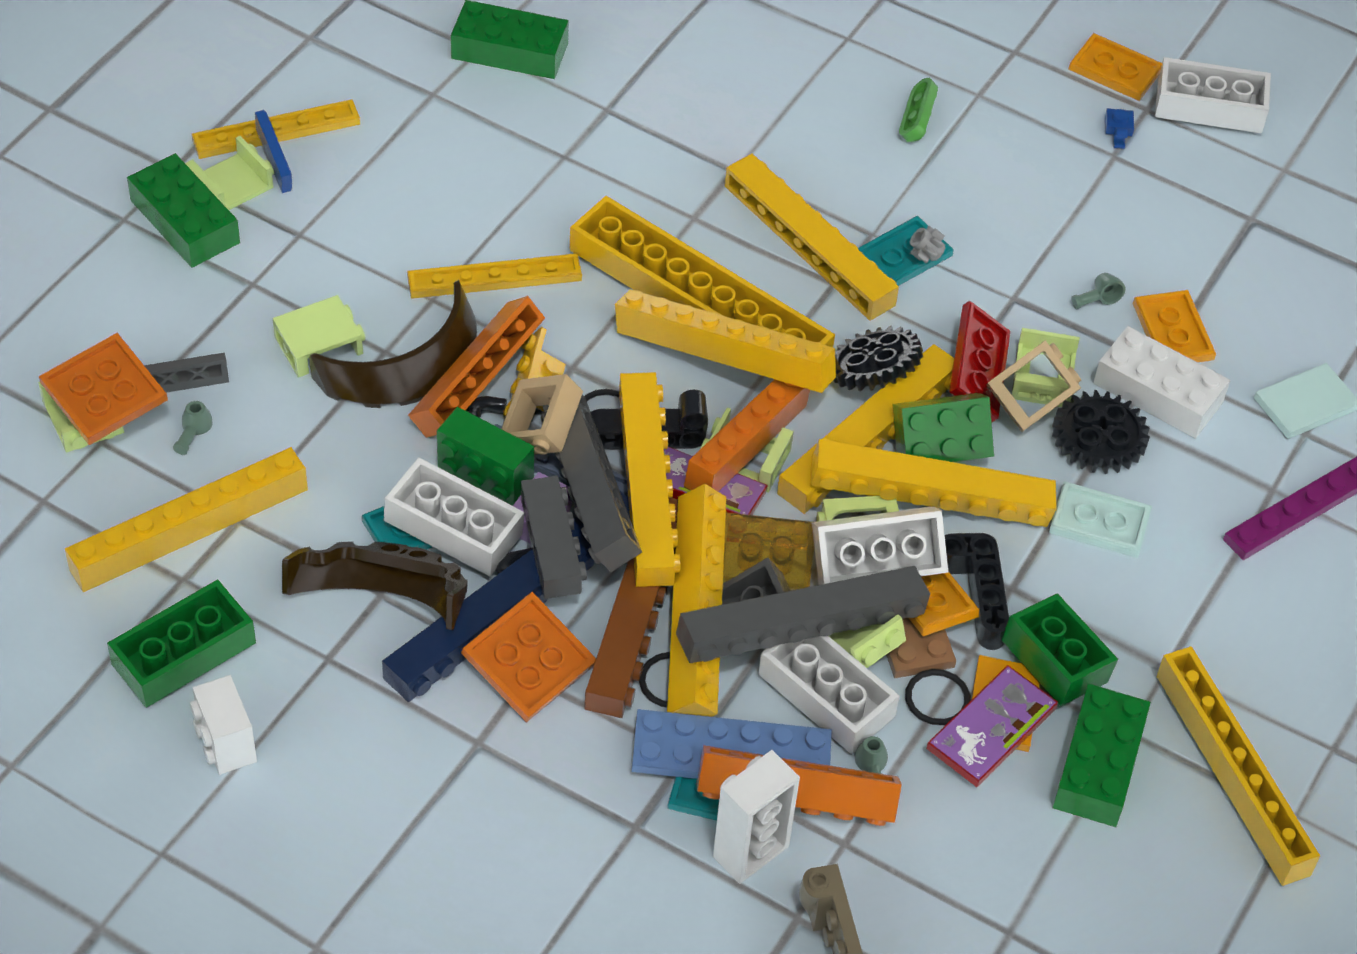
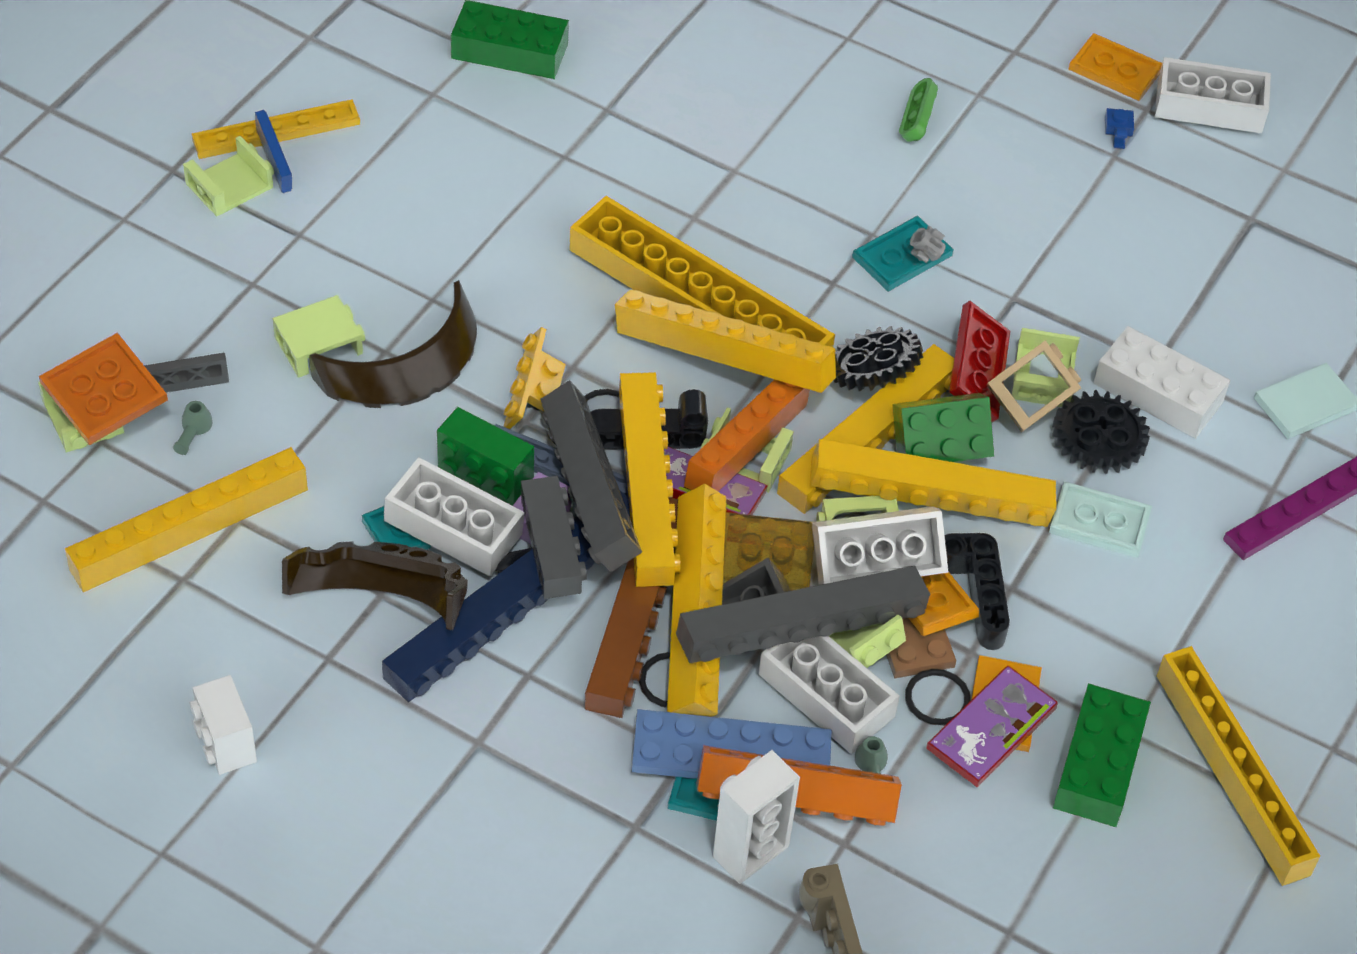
(181, 643): green brick -> none
(183, 210): green brick -> none
(477, 364): orange brick -> none
(487, 403): black arm -> none
(495, 275): yellow tile -> none
(529, 656): orange plate -> none
(563, 400): tan window -> none
(811, 237): yellow brick -> none
(1059, 649): green brick -> none
(1107, 290): sand green bar -> none
(1175, 323): light orange tile -> none

